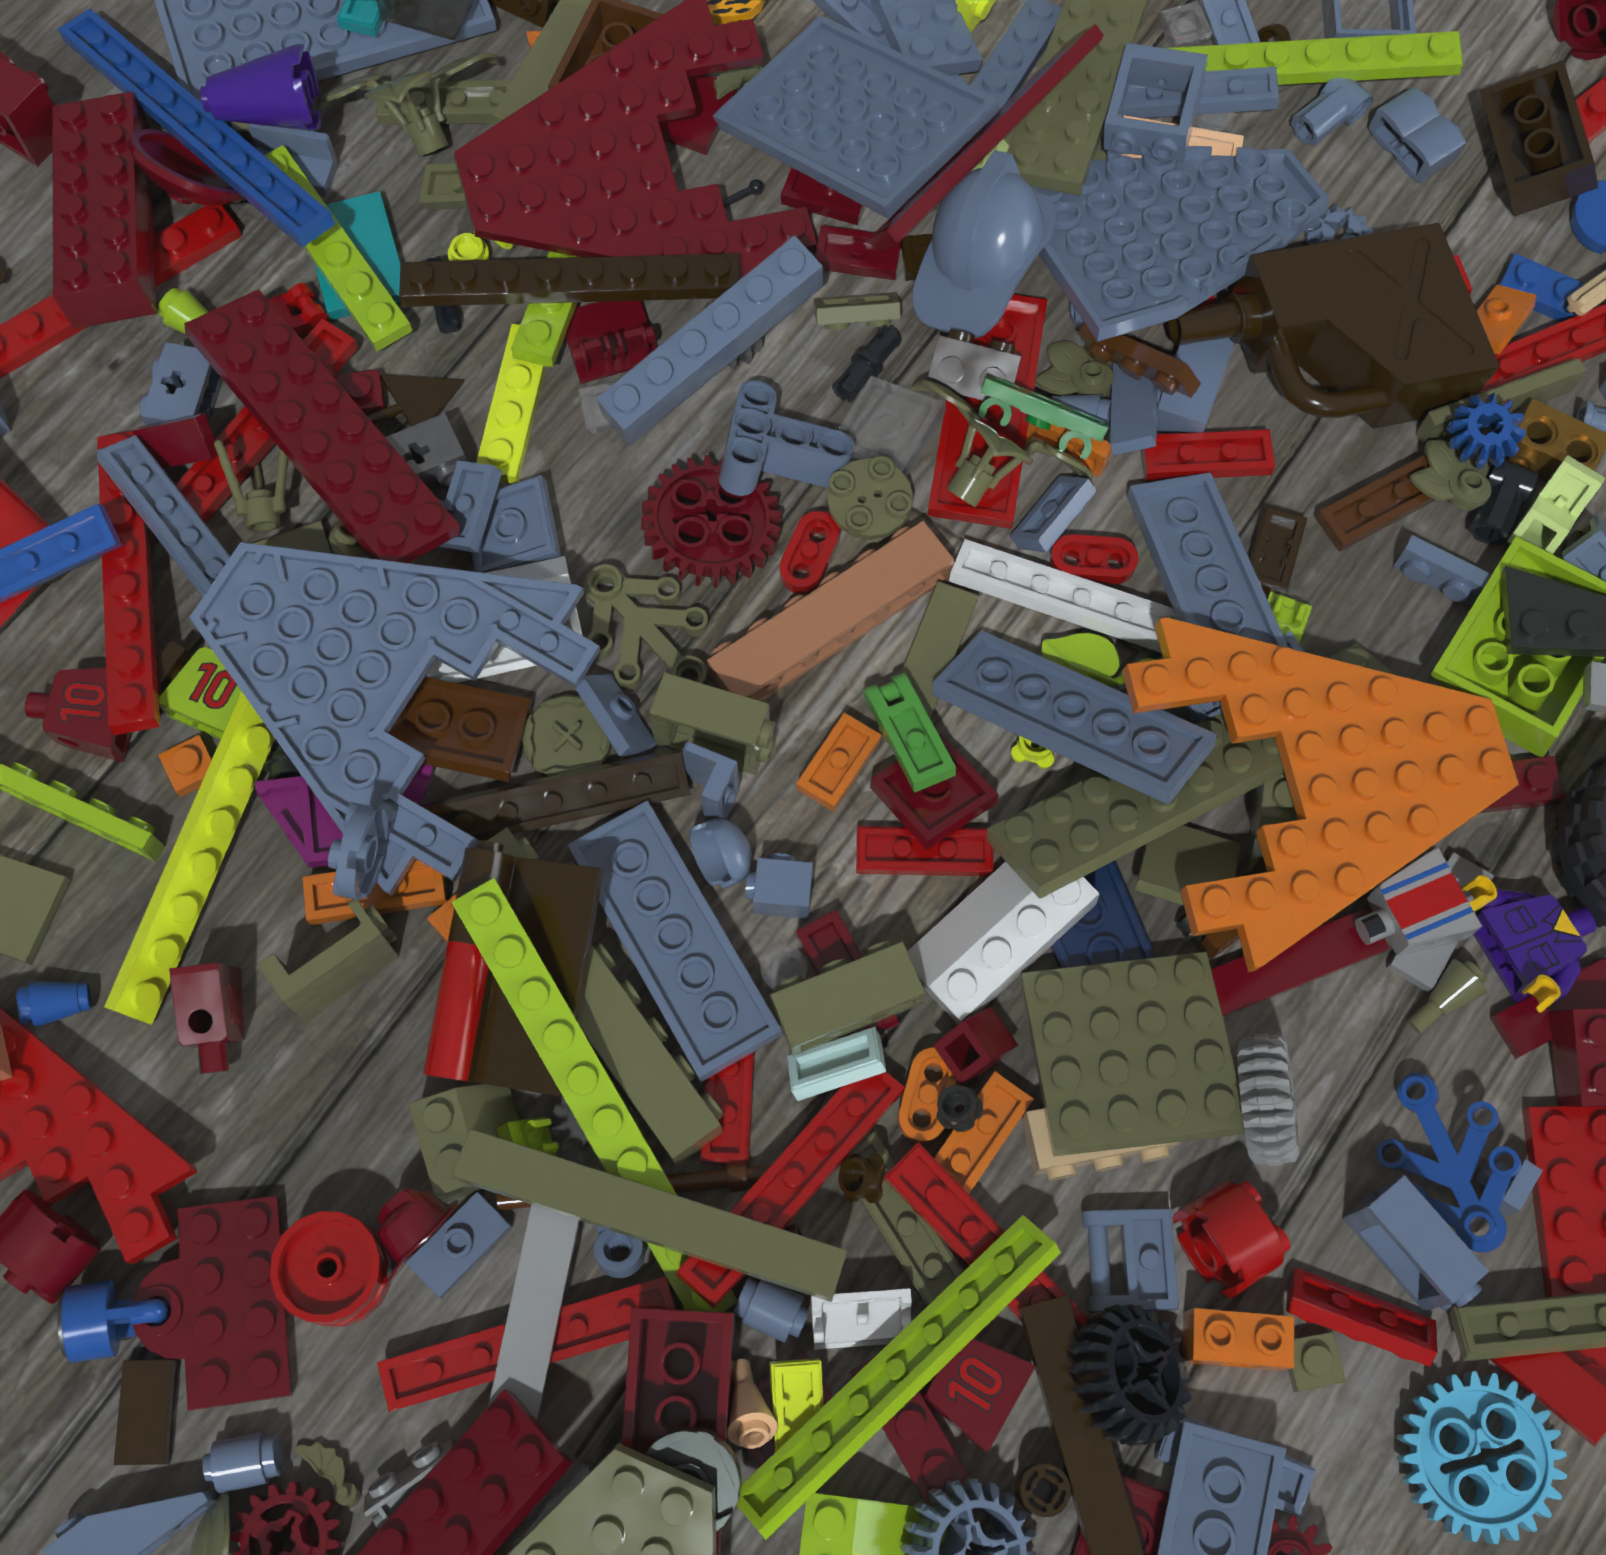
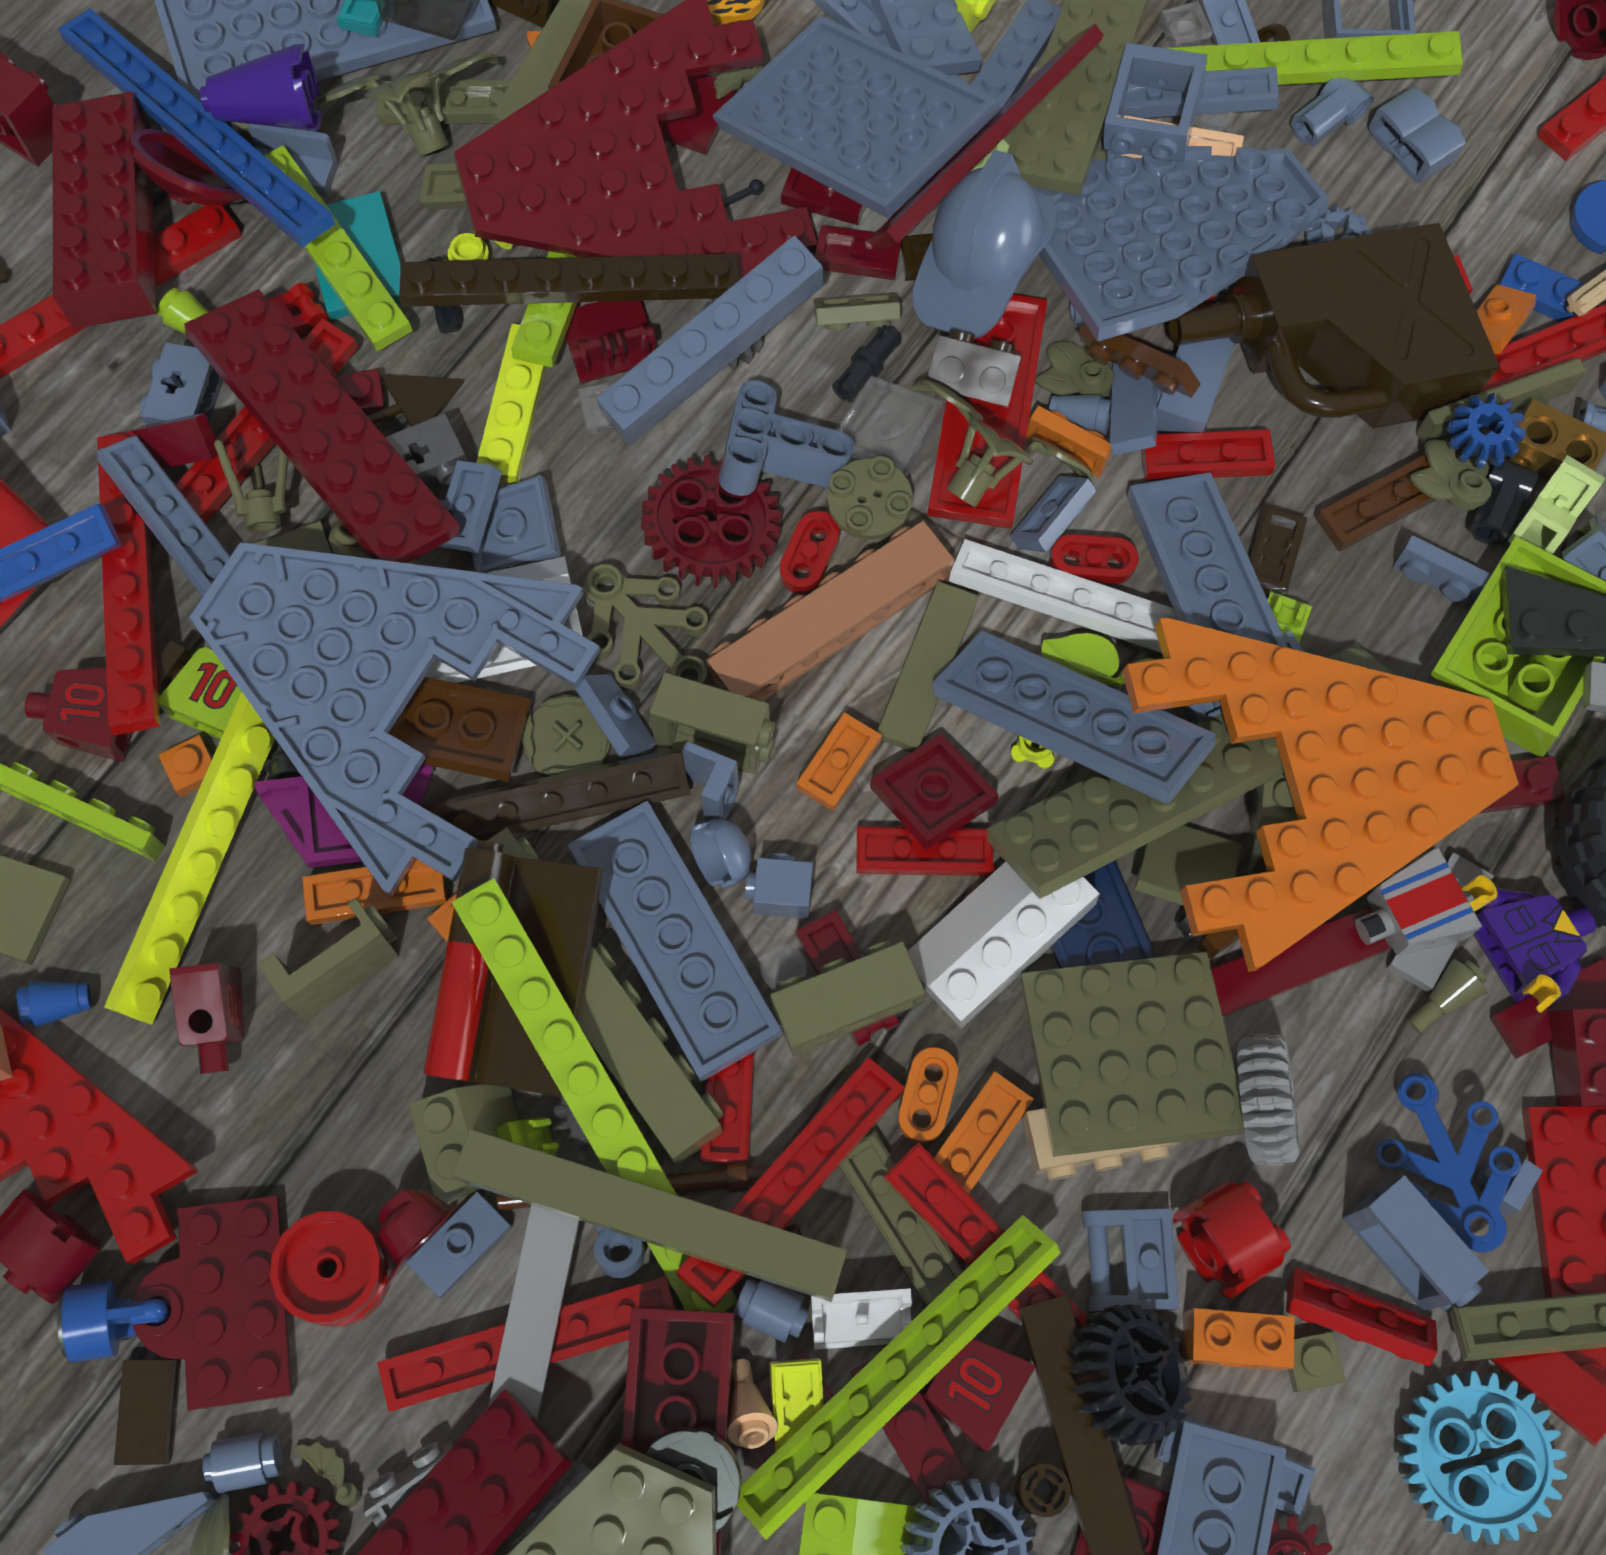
(356, 853): sand blue plate -> none
(836, 1064): light aqua tile -> none
(862, 1178): dark brown plate -> none
(910, 733): bright green plate -> none
(950, 1100): pearl dark grey plate -> none
(975, 1045): dark red brick -> none
(1042, 412): plate -> none
(1539, 138): dark brown brick -> none

